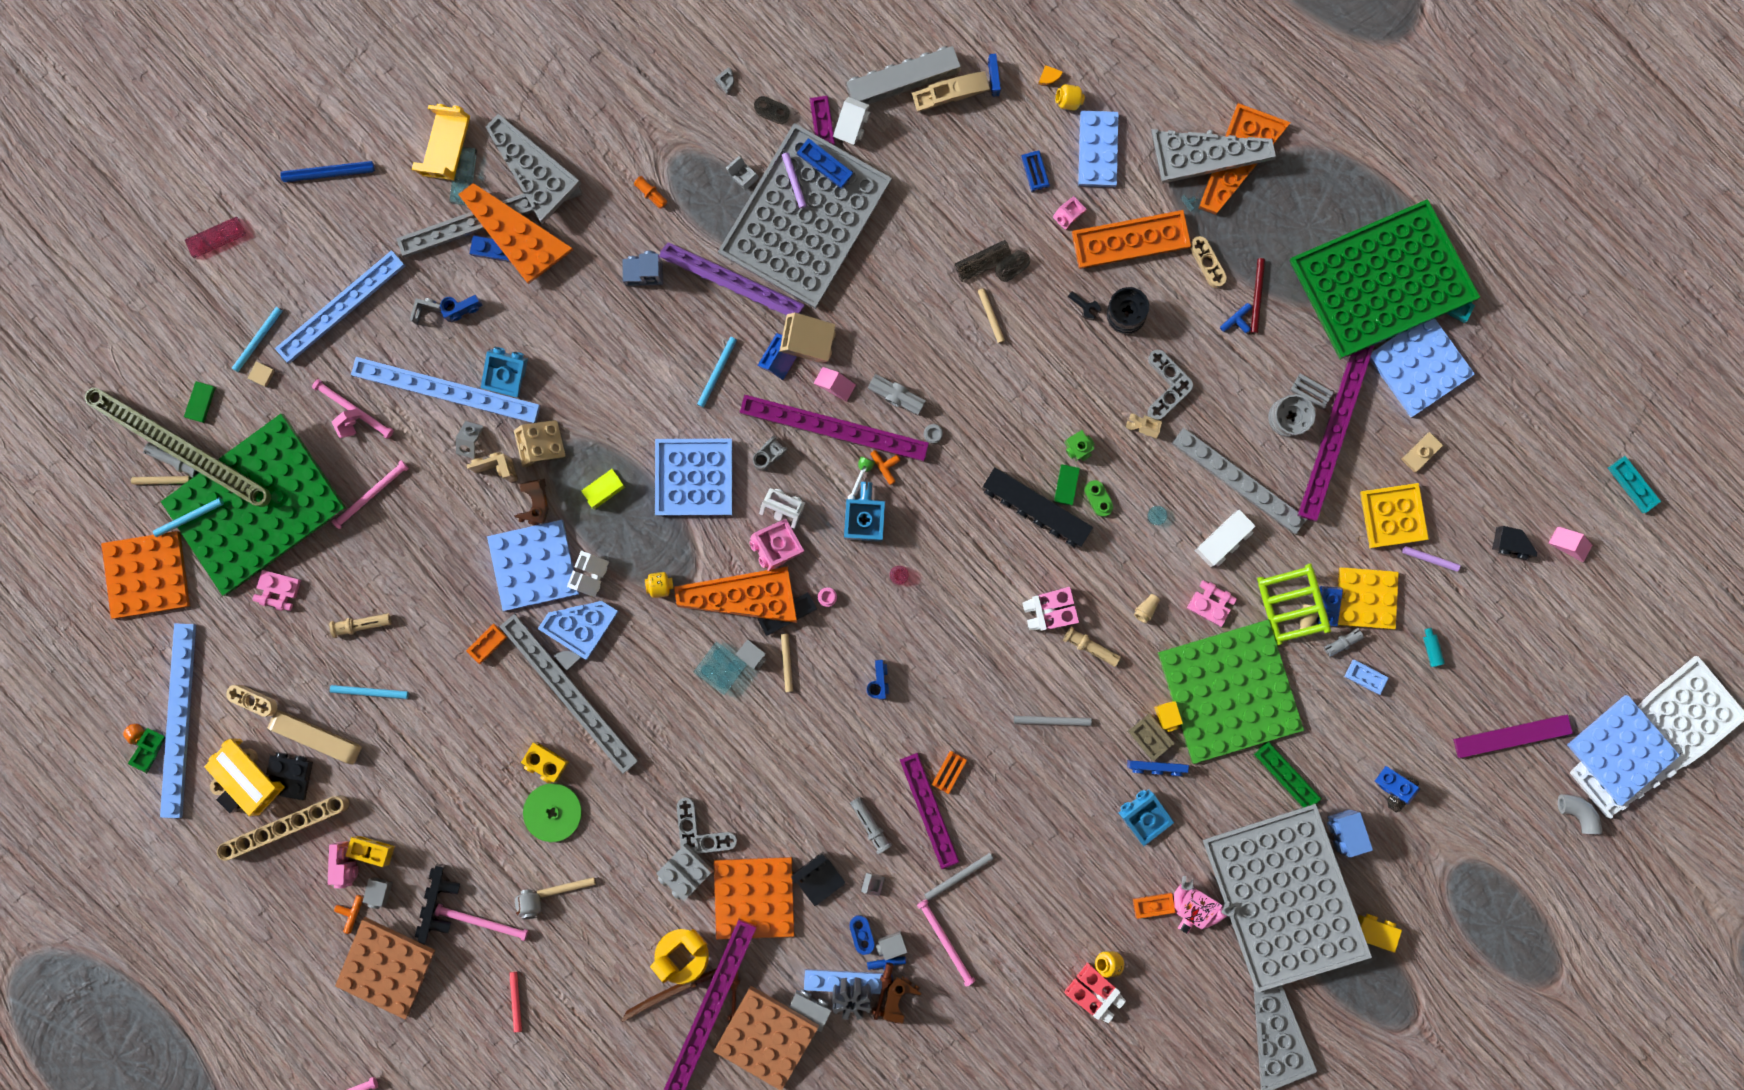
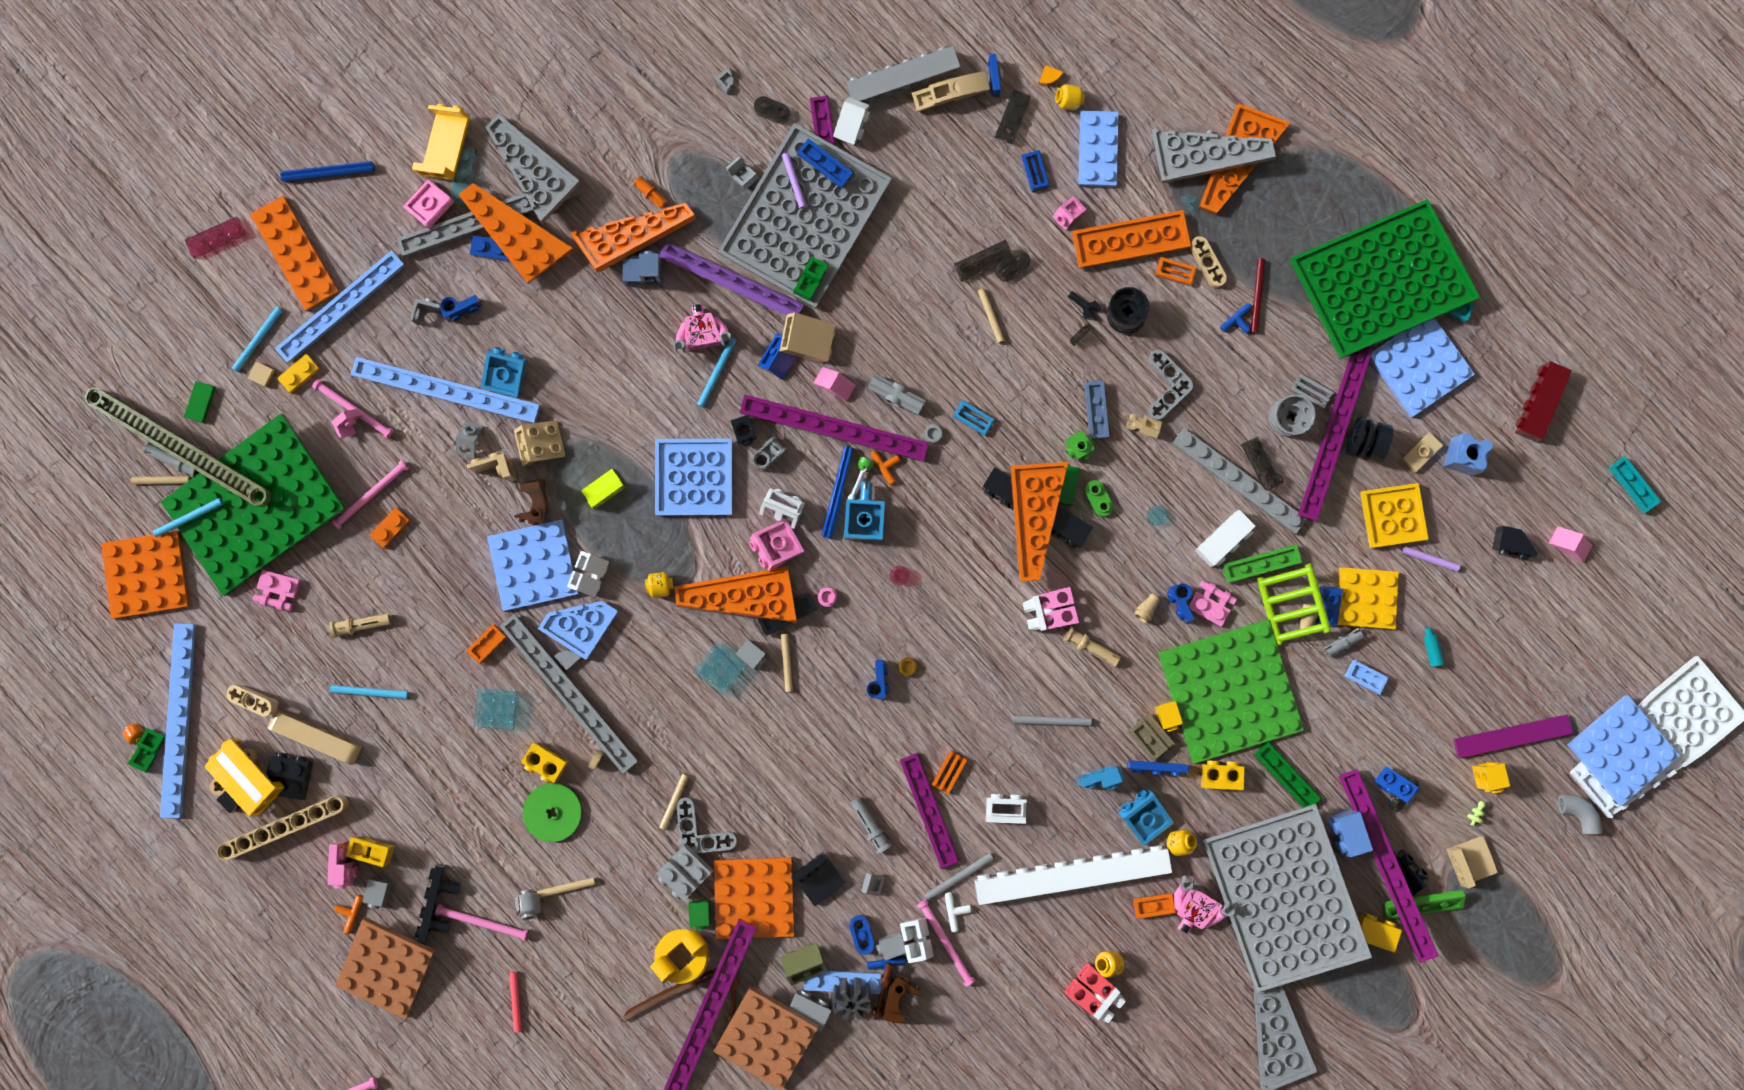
(295, 253): none -> orange plate
(298, 373): none -> yellow plate
(390, 528): none -> orange plate
(428, 204): none -> bright pink plate
(495, 708): none -> clear light blue plate
(595, 760): none -> tan tile
(626, 236): none -> orange wing
(674, 800): none -> tan bar
(699, 914): none -> green brick
(701, 331): none -> bright pink torso
(740, 422): none -> black brick
(803, 964): none -> olive brick
(811, 278): none -> green slope
(837, 492): none -> blue axle
(907, 666): none -> pearl gold tile
(922, 947): none -> white piece
(953, 911): none -> white piece
(969, 424): none -> dark azure tile
(1005, 818): none -> white window
(1013, 116): none -> clear smoke plate
(1035, 503): none -> orange wing
(1072, 875): none -> white brick
(1080, 334): none -> clear smoke tile
(1096, 409): none -> sand blue plate
(1105, 777): none -> dark azure plate
(1174, 278): none -> orange tile
(1181, 842): none -> yellow head
(1183, 611): none -> blue plate
(1222, 780): none -> yellow brick
(1261, 563): none -> bright green plate
(1262, 464): none -> clear smoke plate
(1369, 439): none -> black wheel
(1389, 867): none -> magenta plate
(1415, 876): none -> black bracket
(1431, 903): none -> bright green plate
(1457, 457): none -> medium blue piece
(1471, 861): none -> tan bracket
(1477, 813): none -> yellowish green hair
(1491, 776): none -> yellow brick
(1543, 401): none -> dark red brick

